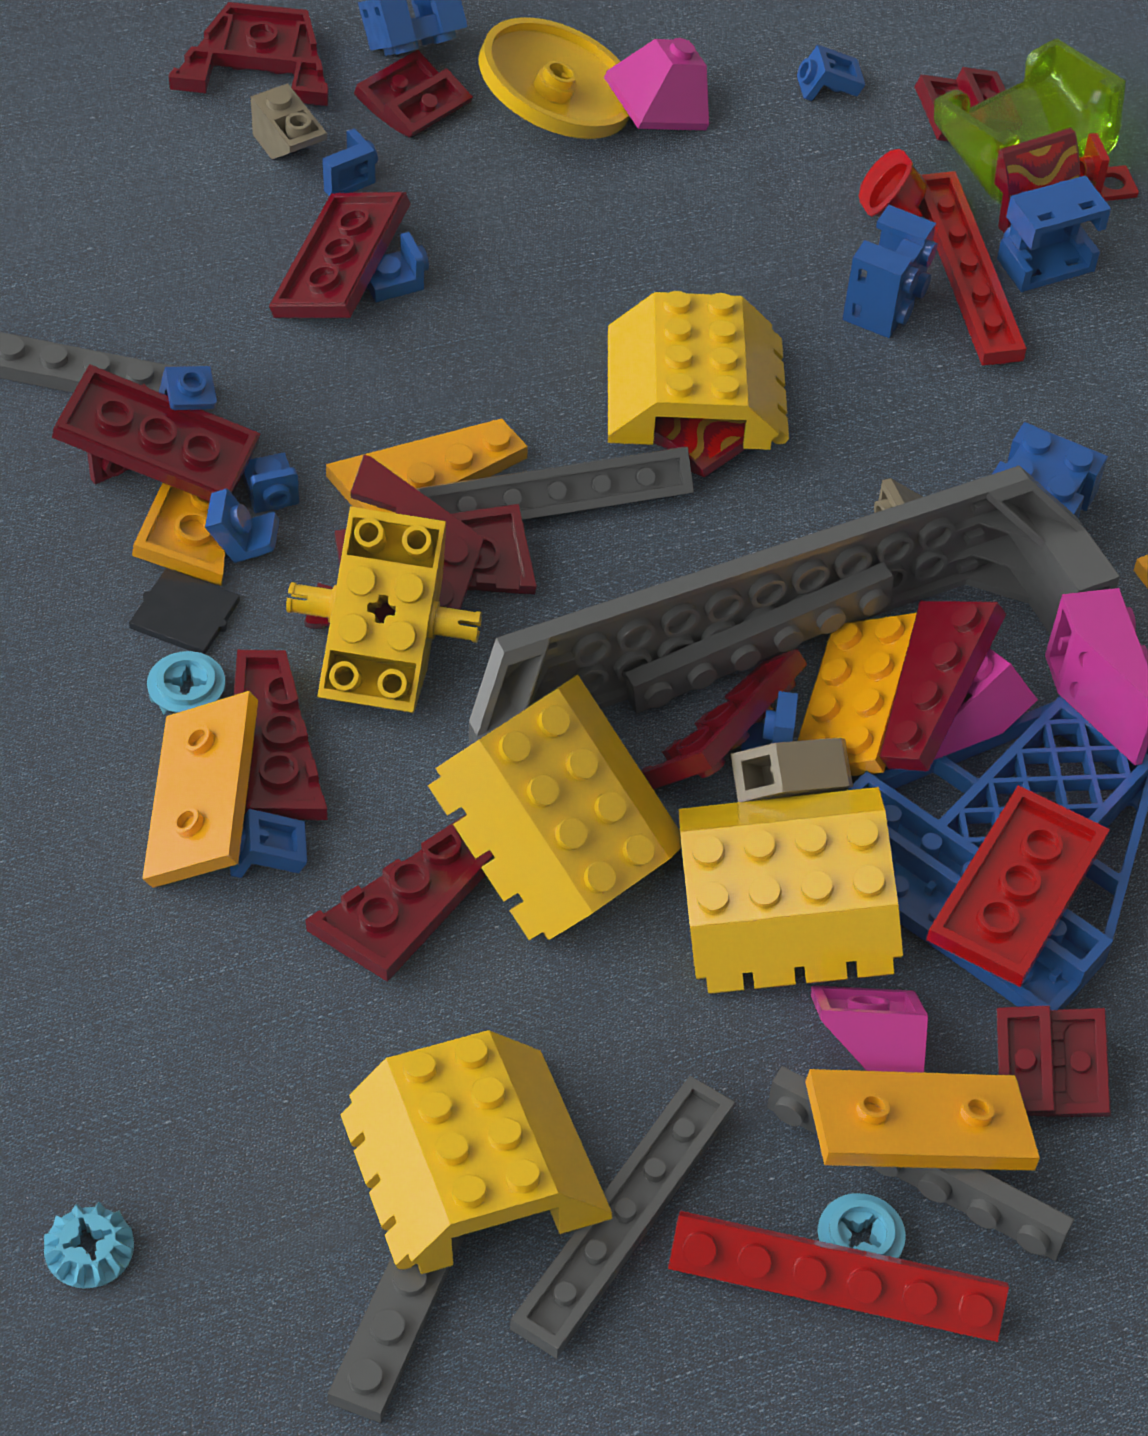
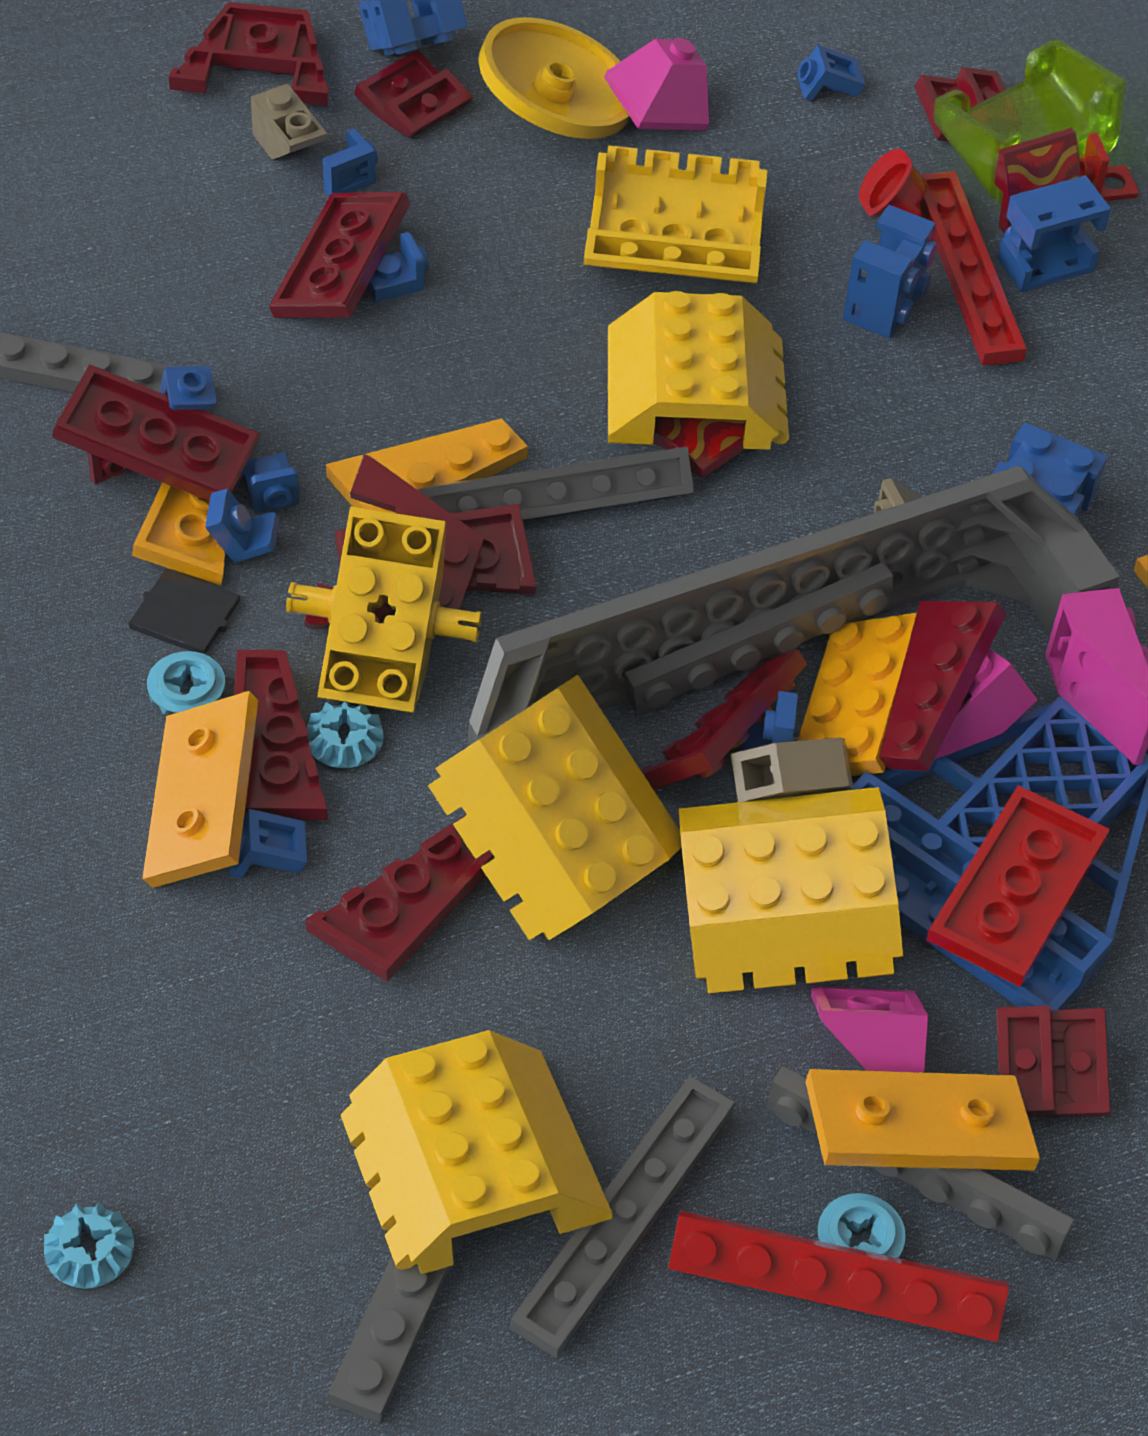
(362, 741): none -> medium azure gear
(677, 218): none -> yellow slope

